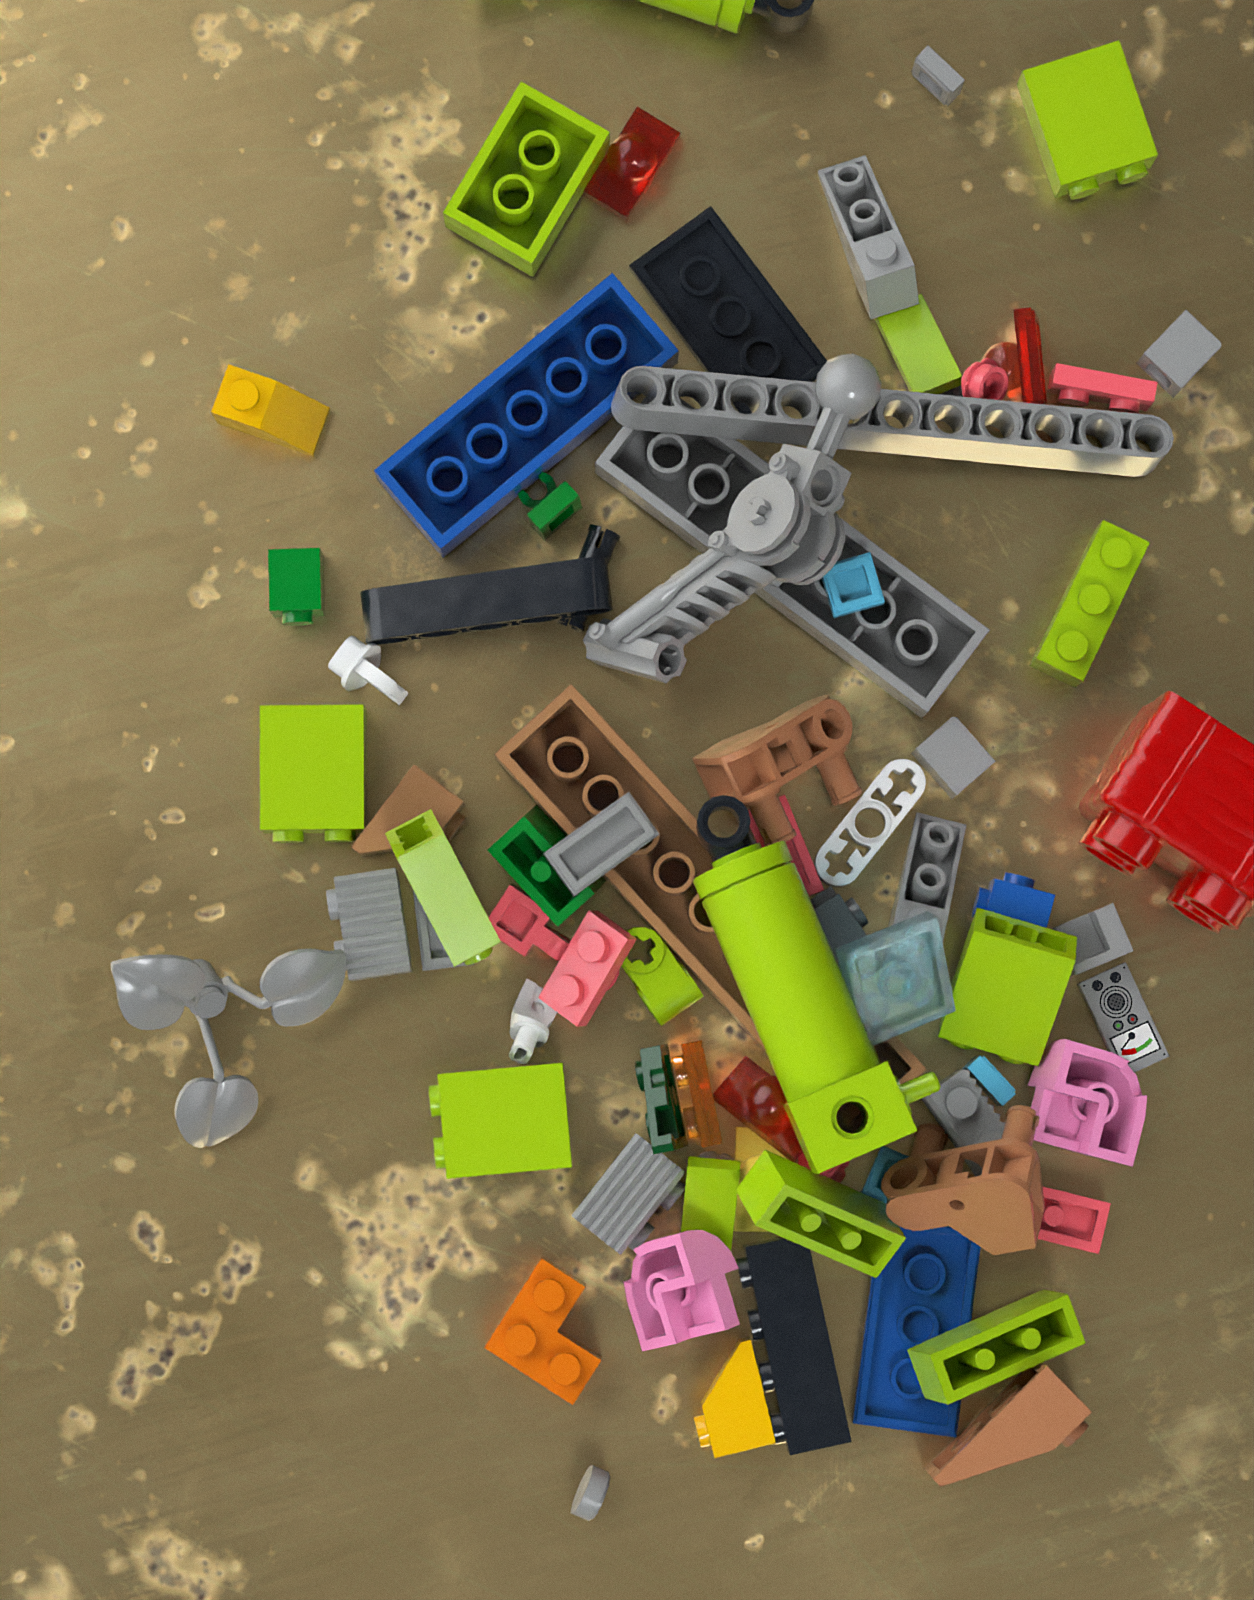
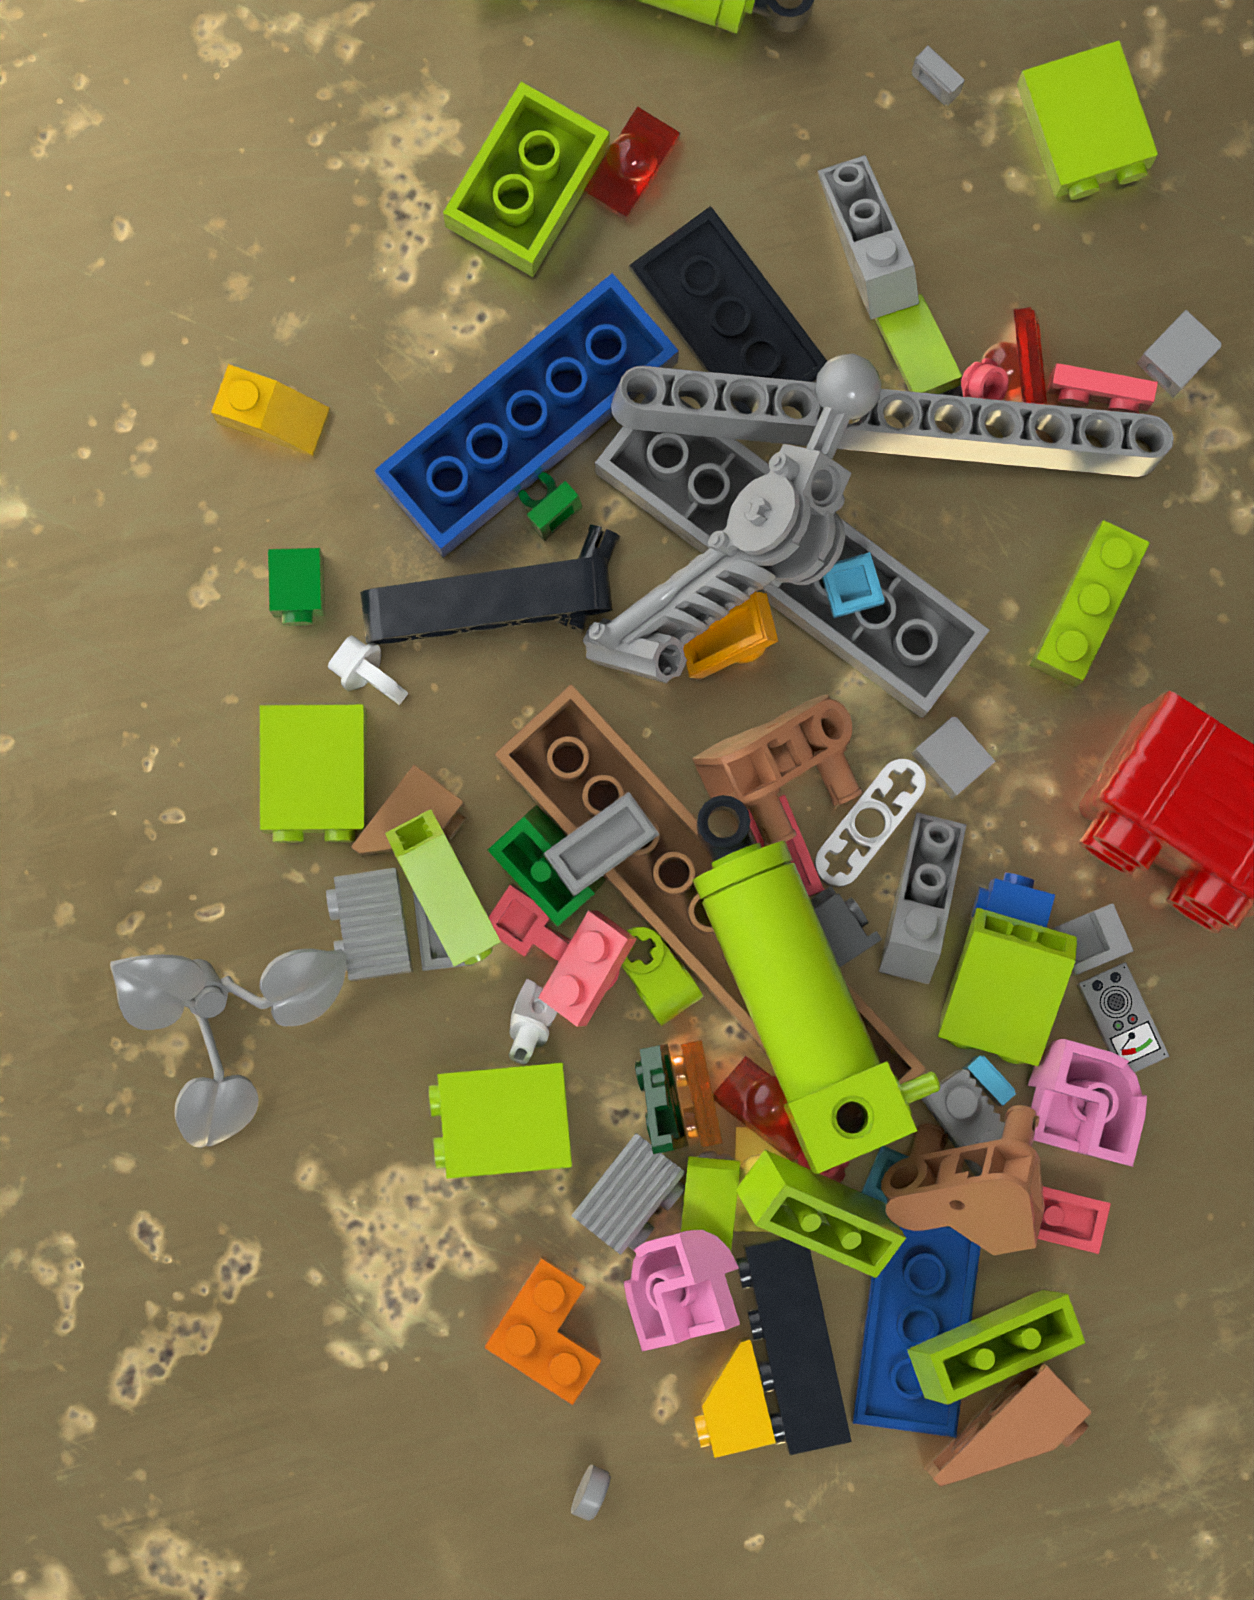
(735, 638): none -> light orange tile
(898, 977): clear light blue plate -> none

